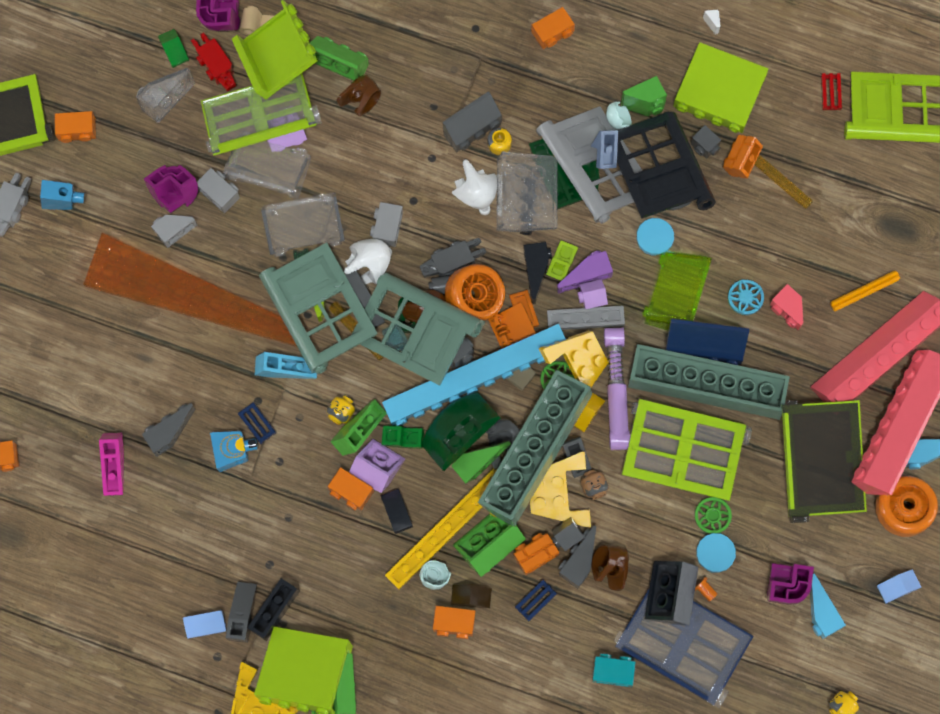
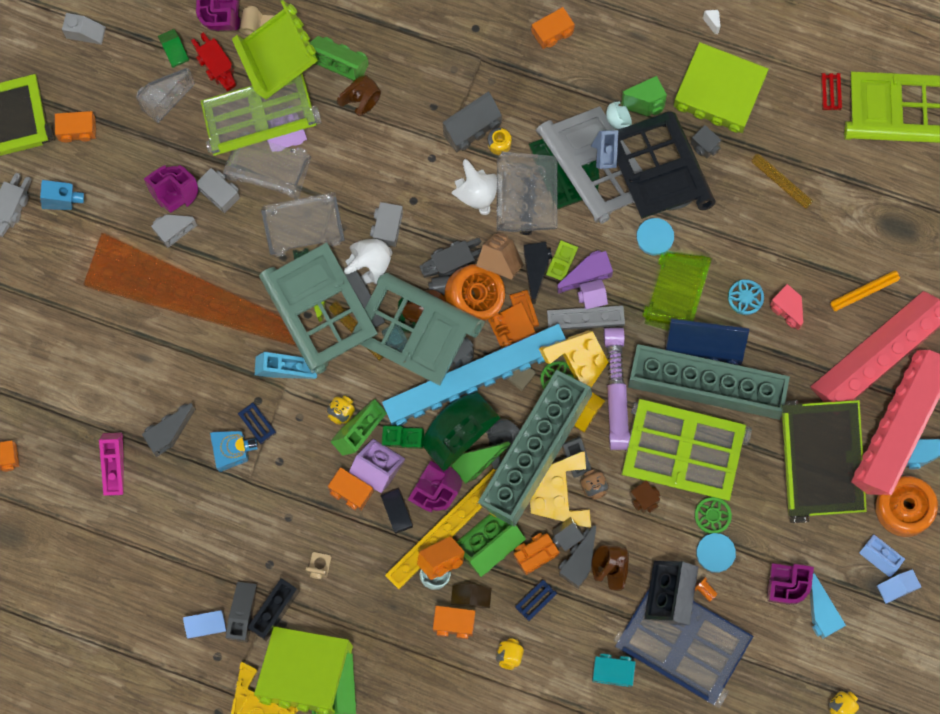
(83, 29): none -> light grey slope
(318, 573): none -> tan bracket
(436, 488): none -> magenta brick
(440, 558): none -> orange brick
(500, 256): none -> medium nougat slope
(509, 654): none -> yellow head
(645, 497): none -> reddish brown brick
(742, 156): orange brick -> none
(882, 556): none -> light blue slope

